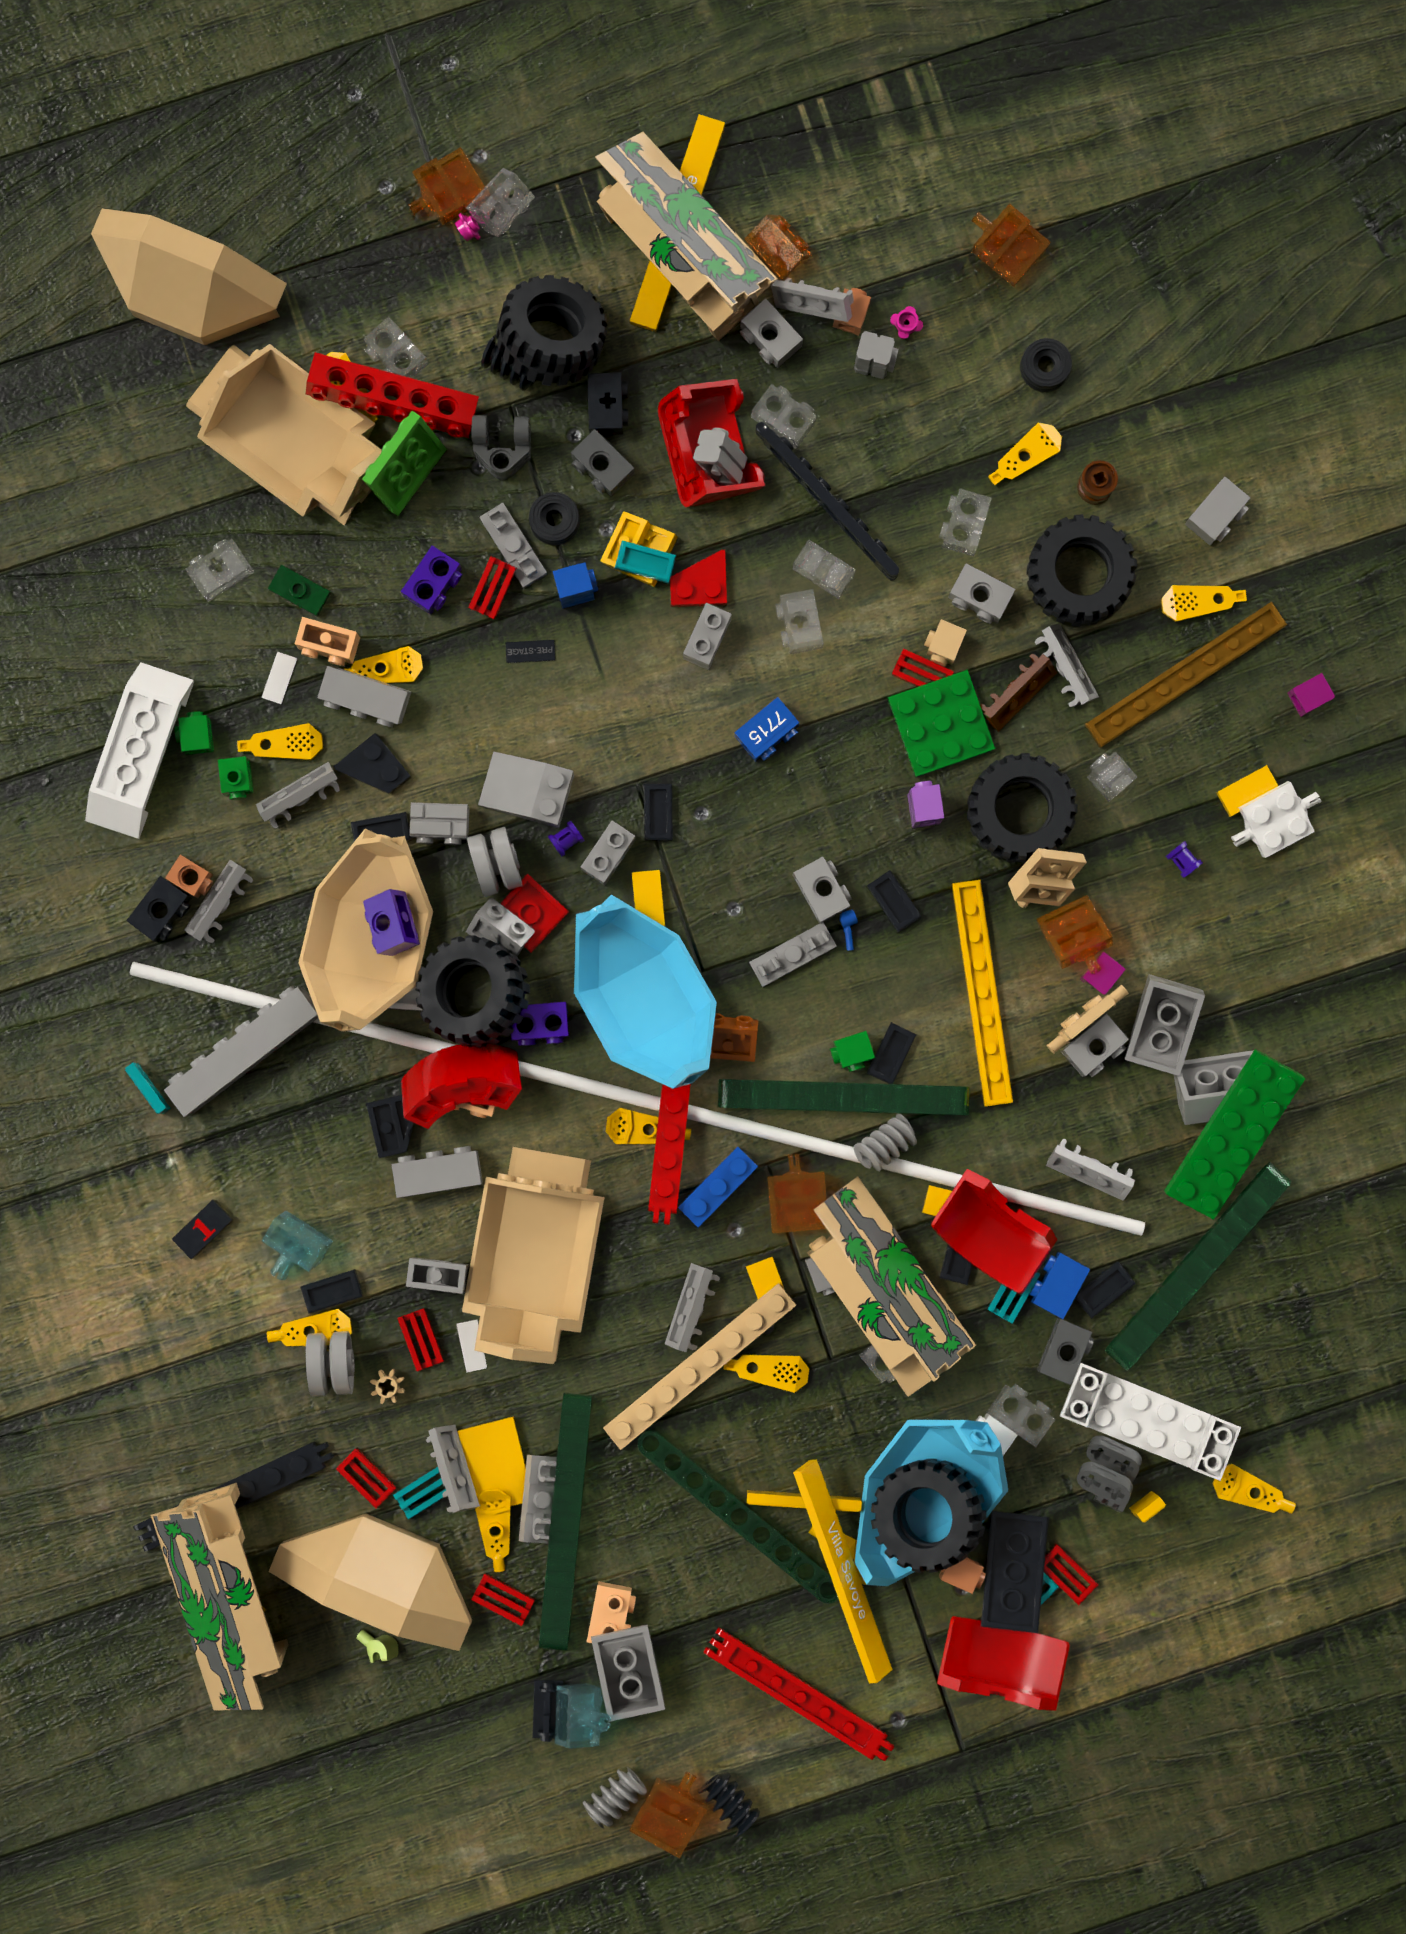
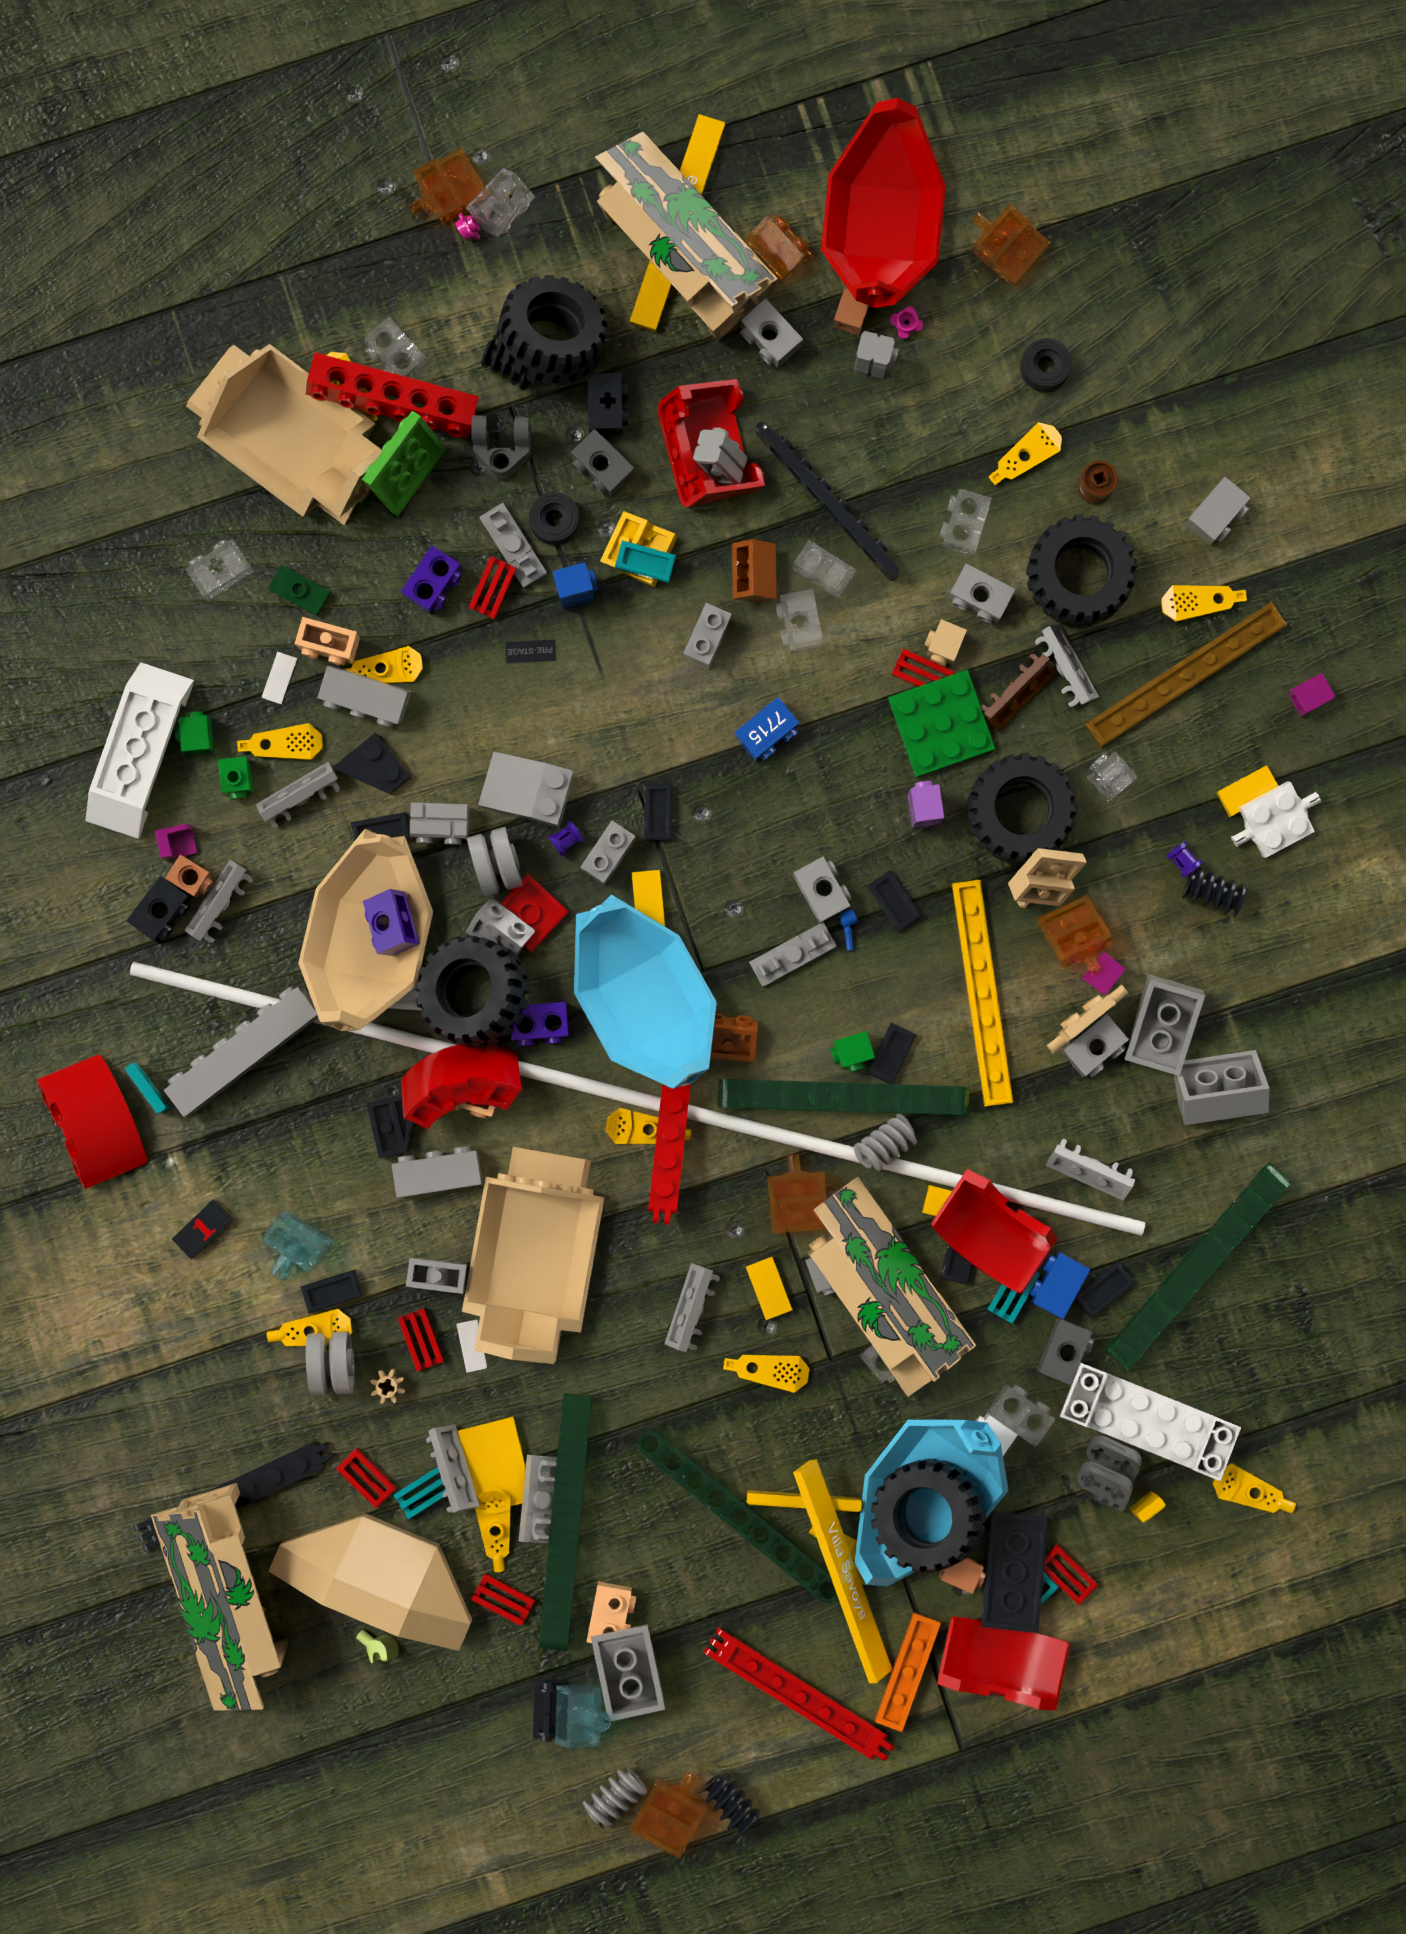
(93, 1120): none -> red panel
(176, 841): none -> magenta panel
(184, 277): tan panel -> none
(699, 1366): tan plate -> none
(701, 583): red wing -> none
(717, 1187): blue brick -> none
(754, 571): none -> dark orange brick
(779, 420): clear brick -> none
(812, 300): light grey plate -> none
(884, 206): none -> red panel
(907, 1671): none -> orange plate
(1215, 891): none -> black piece
(1234, 1134): green plate -> none

